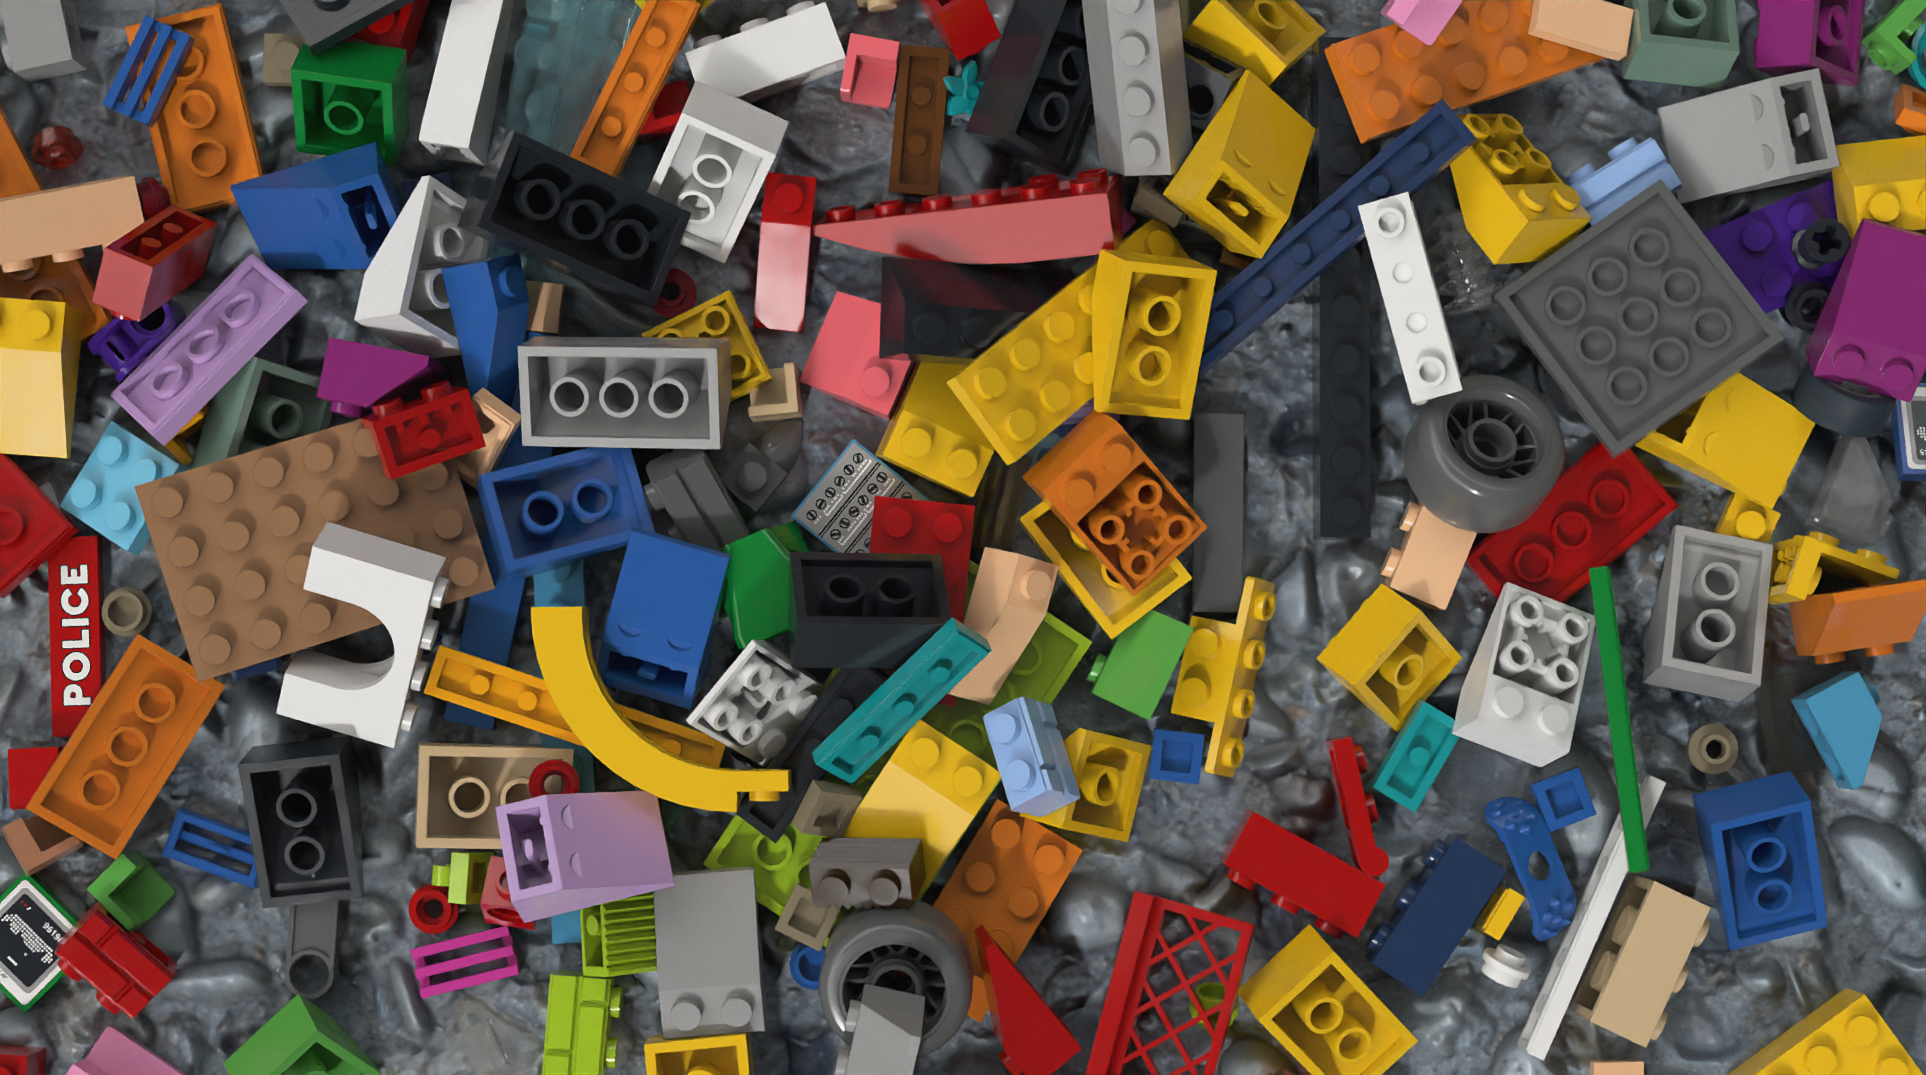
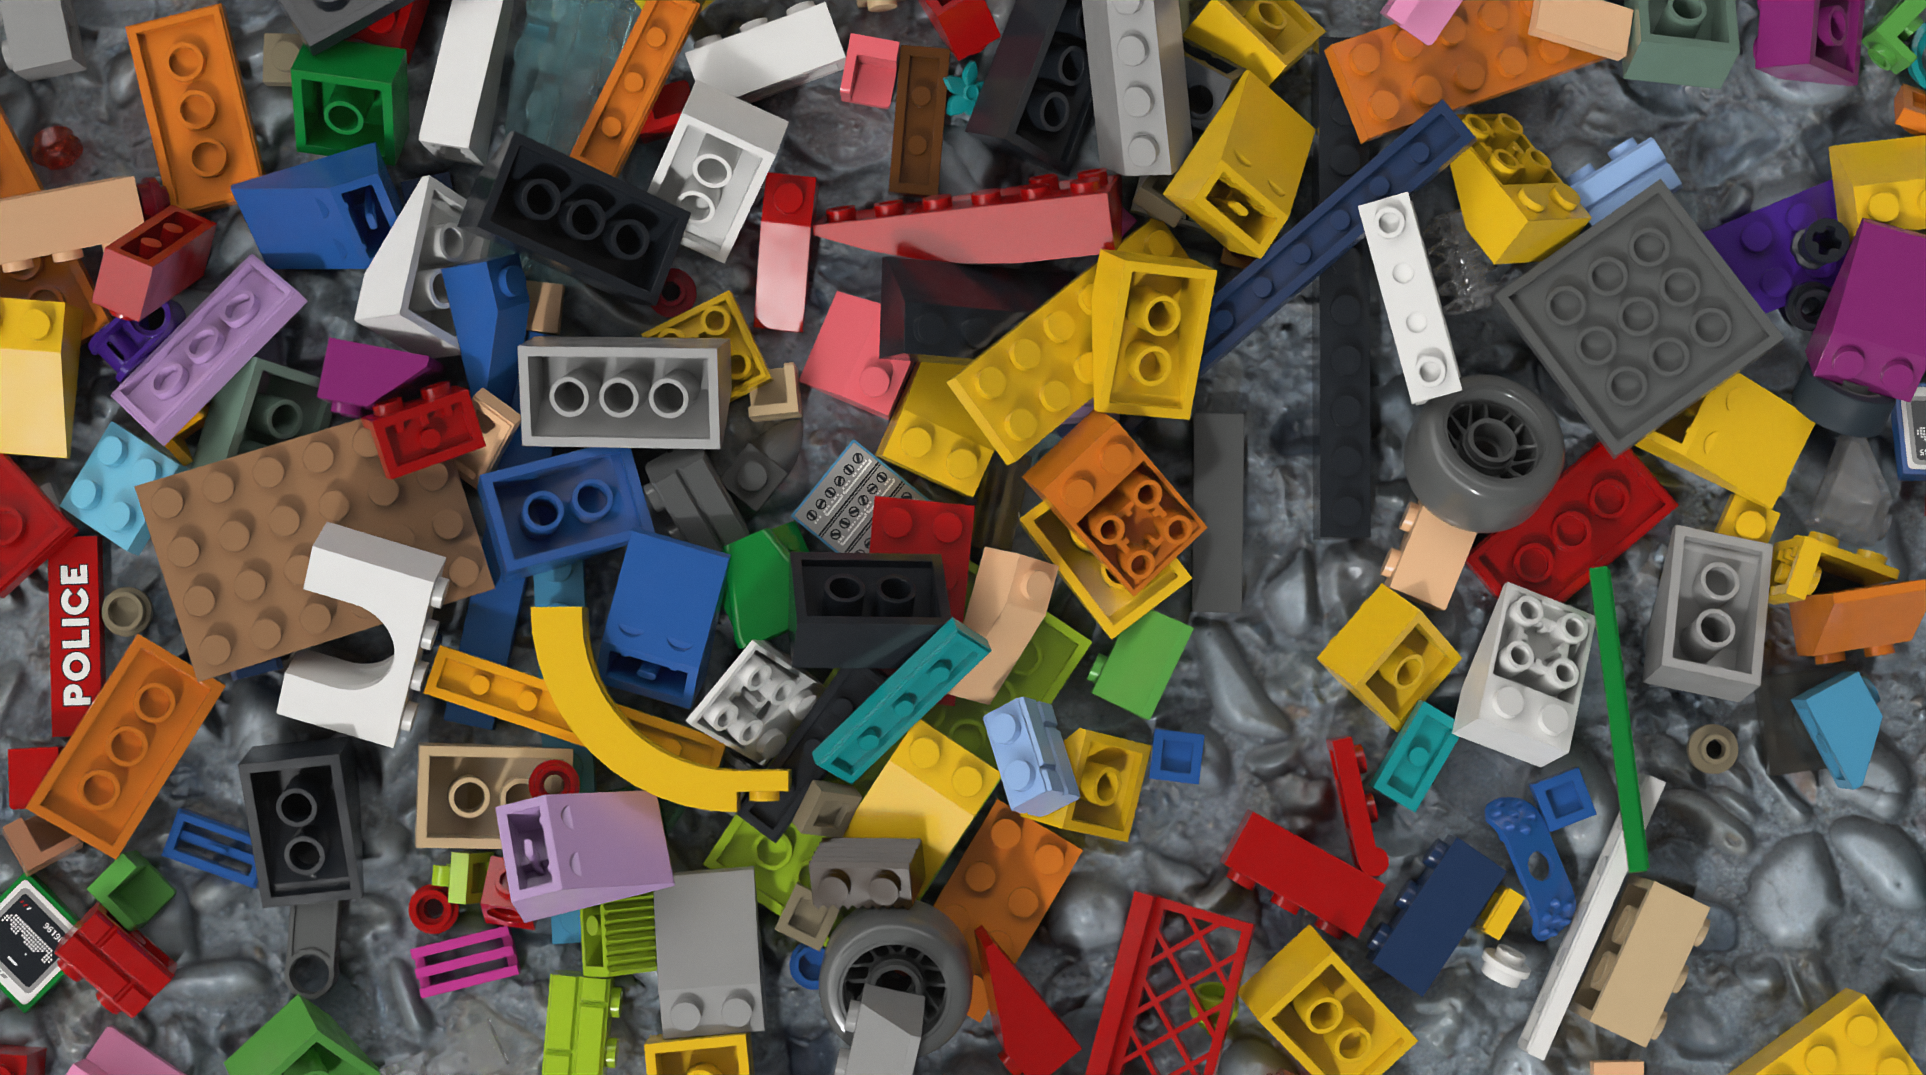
(132, 62): blue tile -> none
(1221, 673): yellow bracket -> none
(1749, 137): light grey slope -> none
(1761, 859): blue slope -> none

